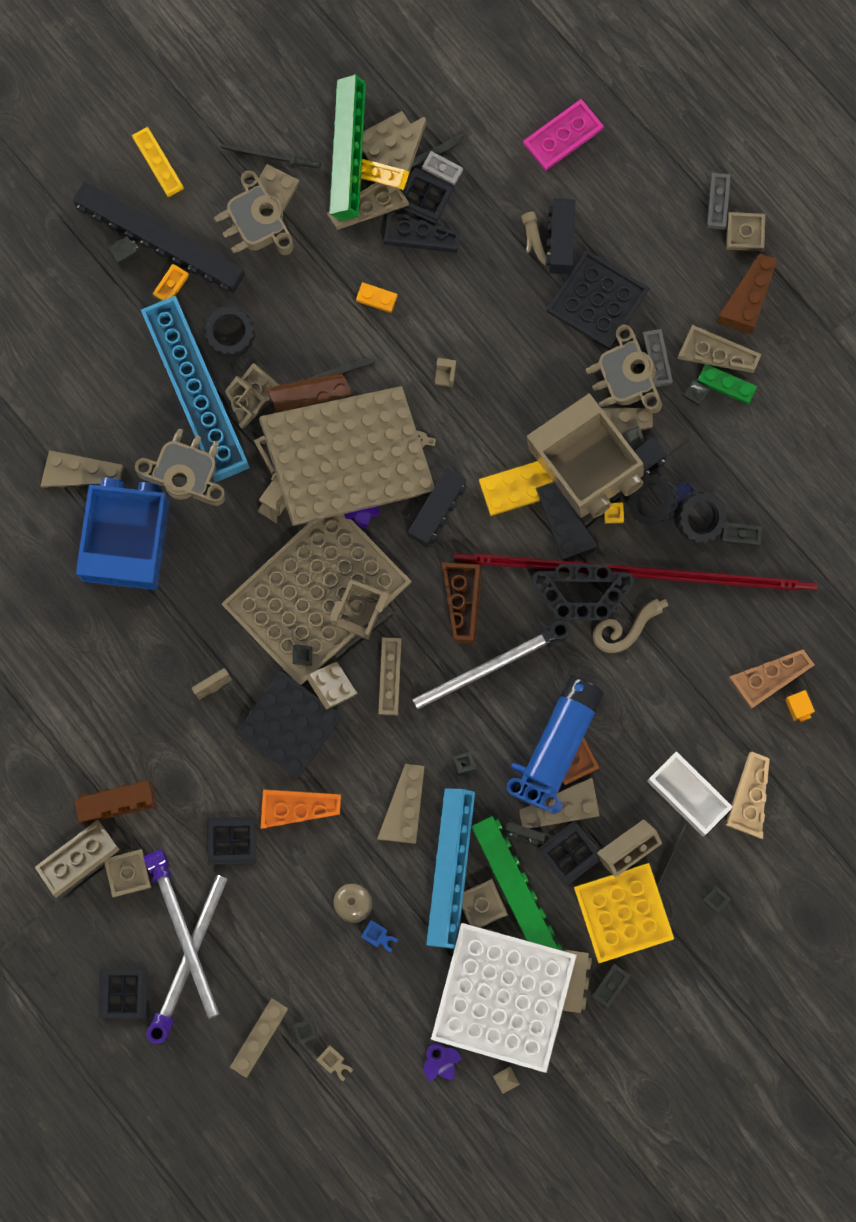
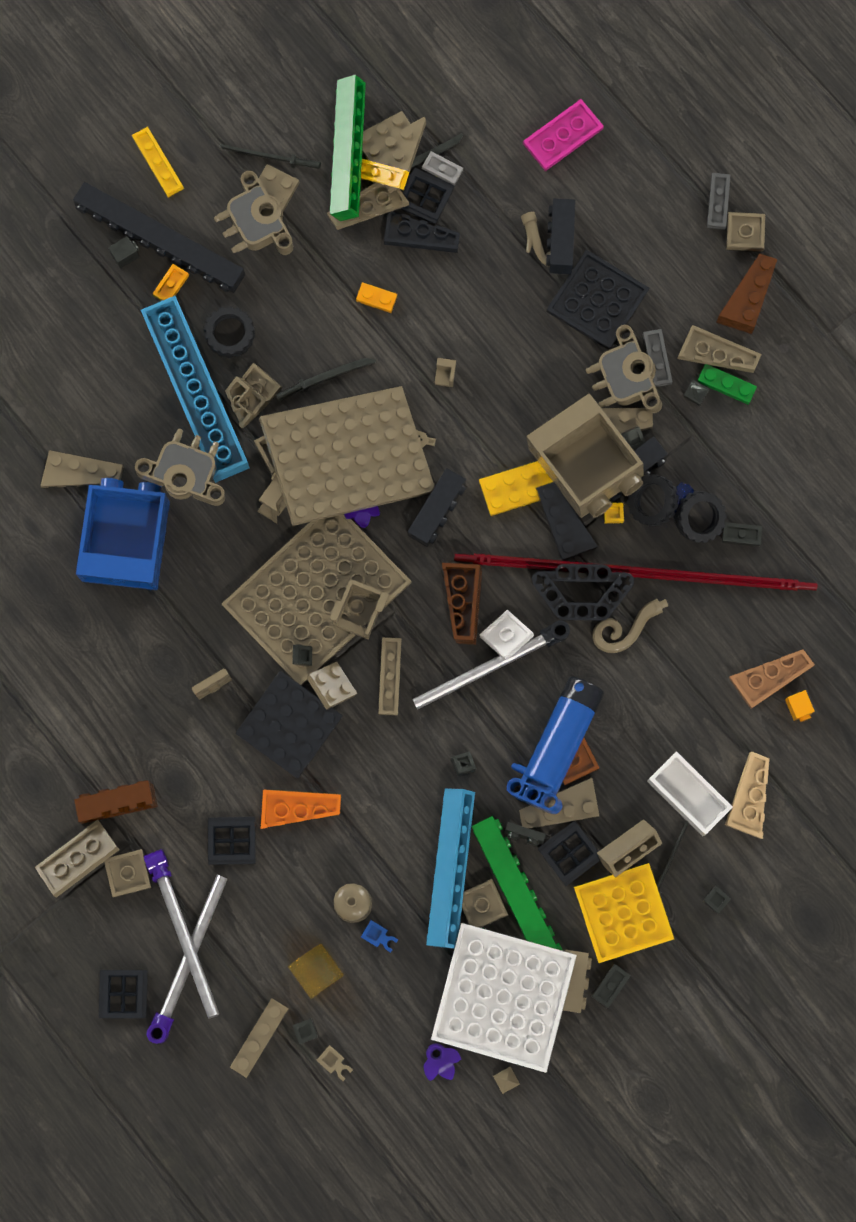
(308, 392): reddish brown wedge -> none
(315, 971): none -> clear yellow slope
(404, 809): dark tan wing -> none
(506, 635): none -> white tile

